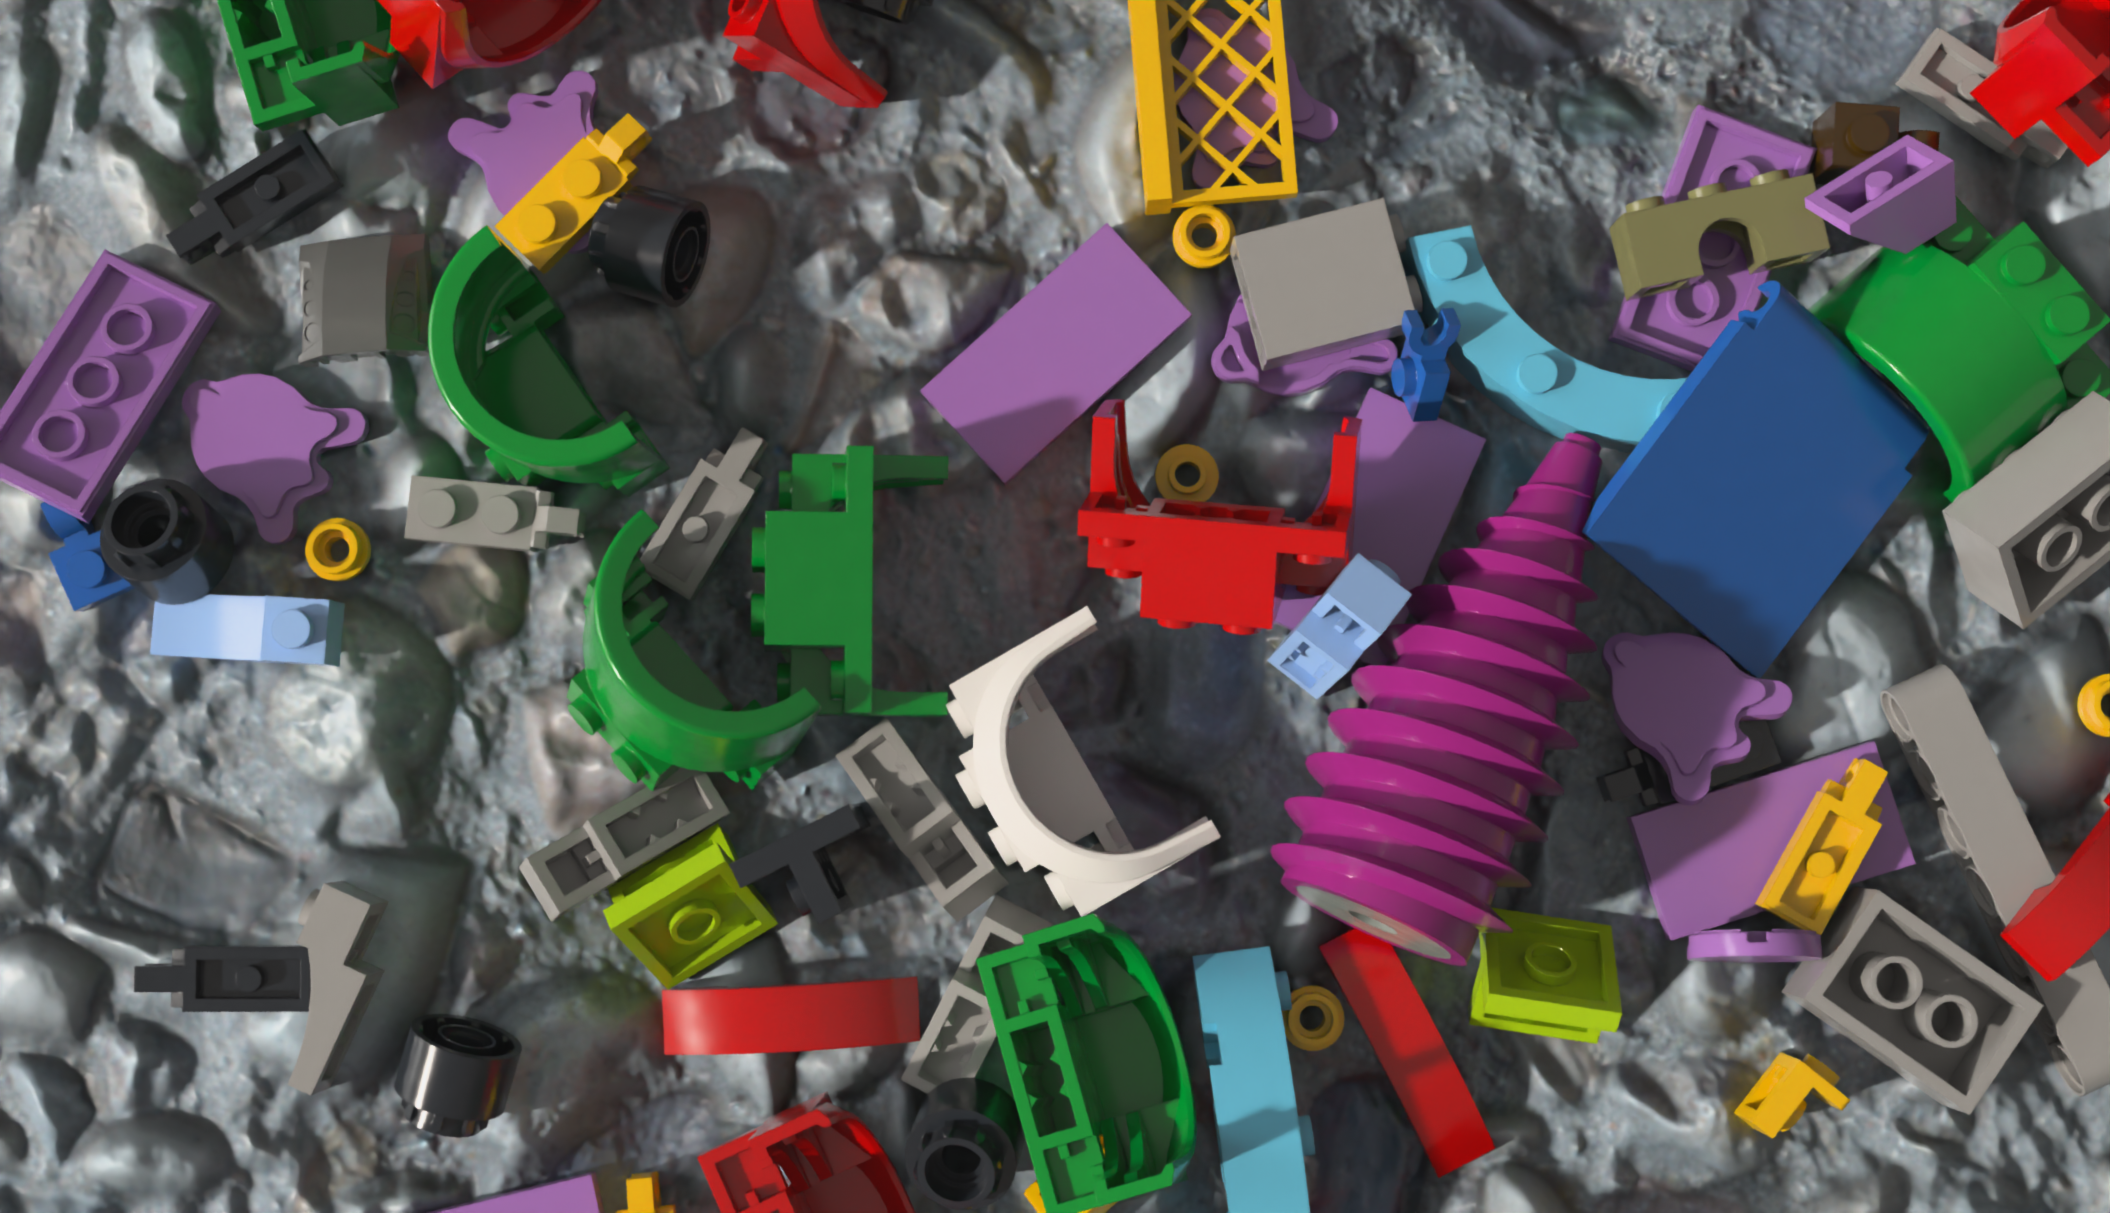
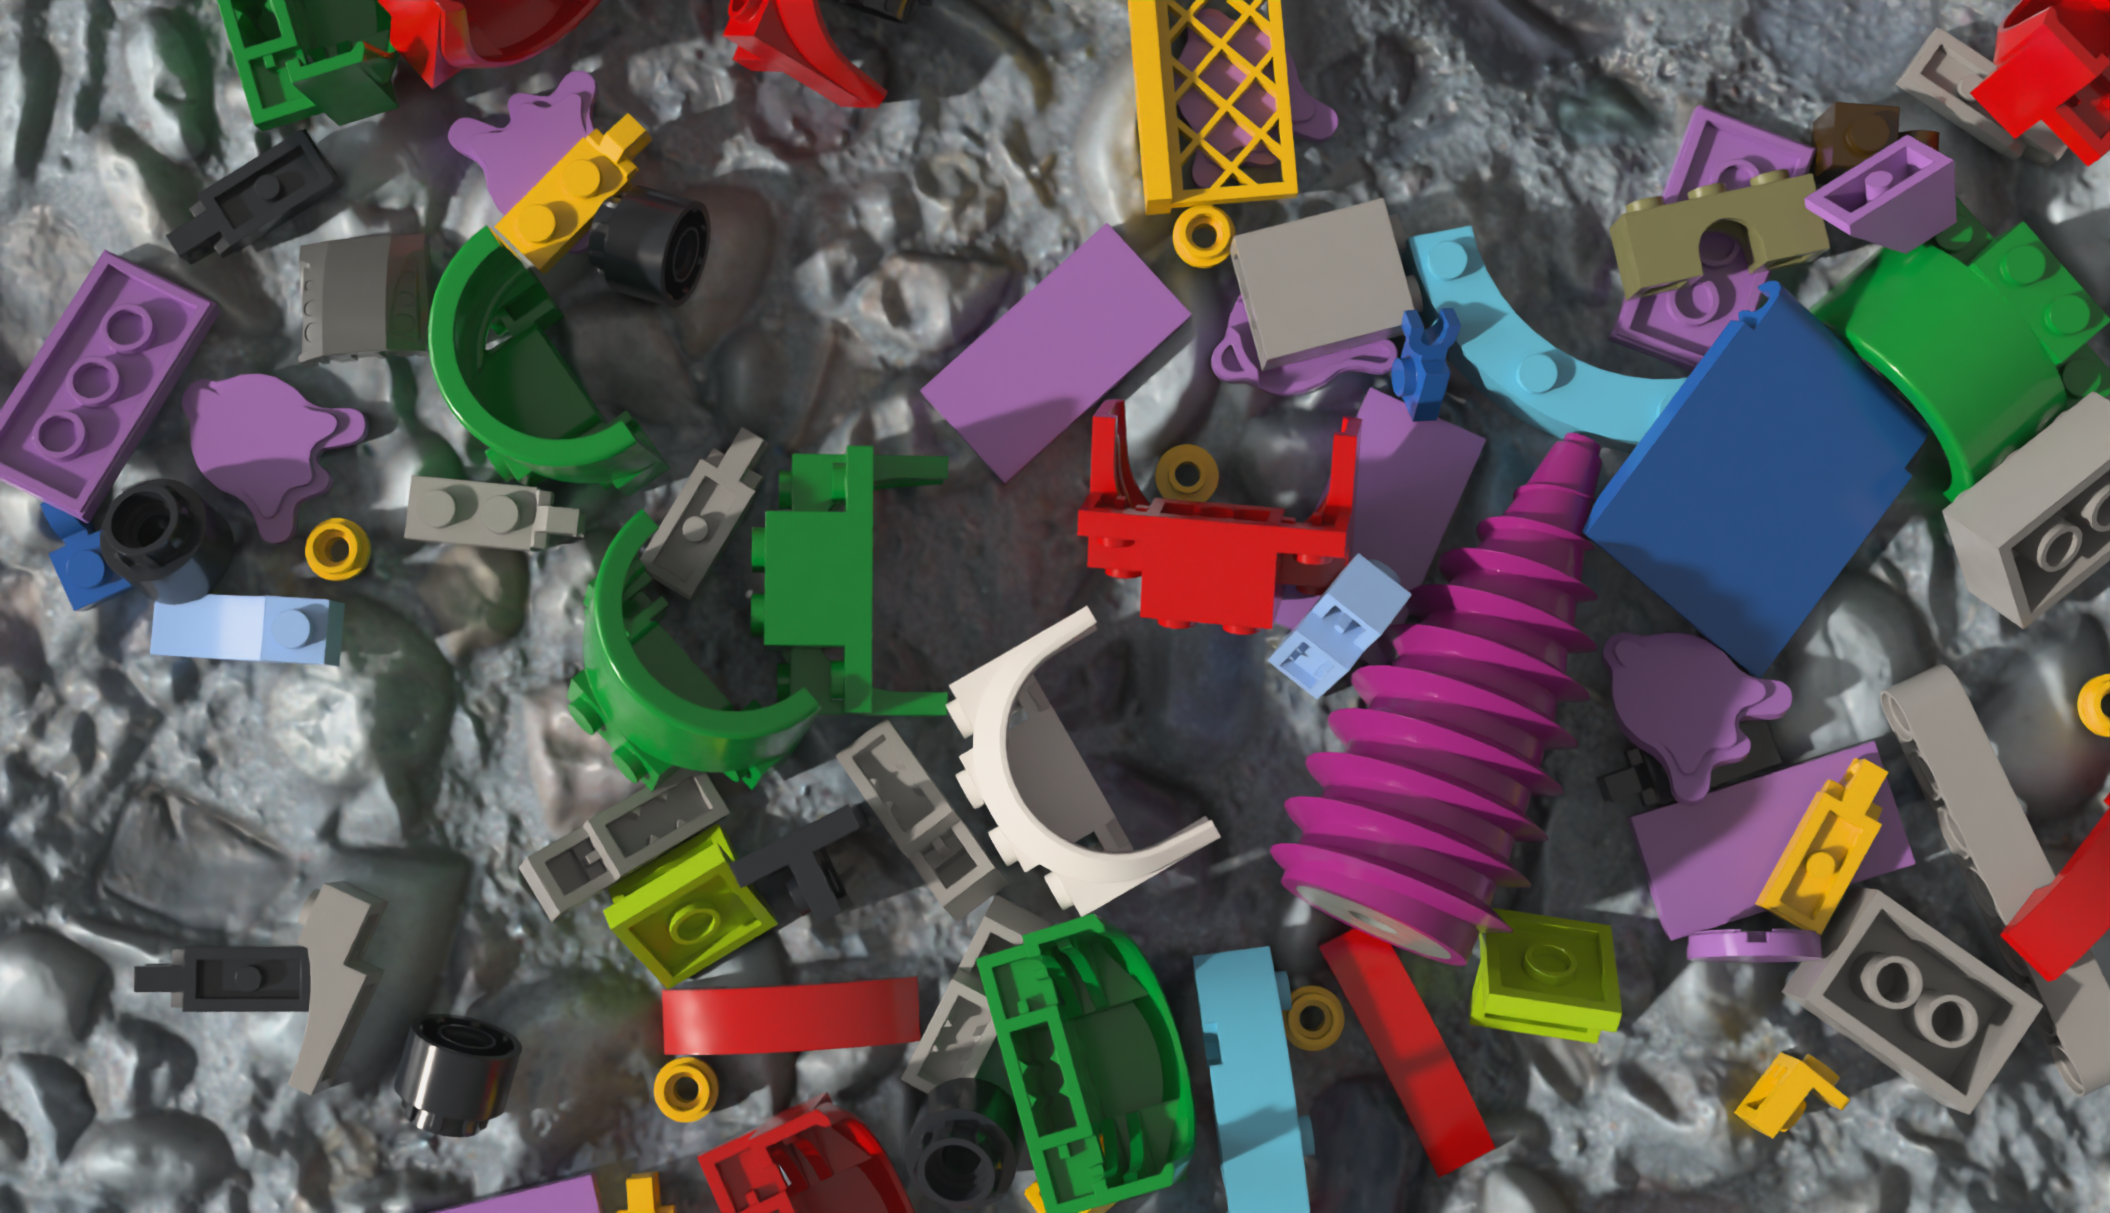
(672, 1103): none -> yellow plate

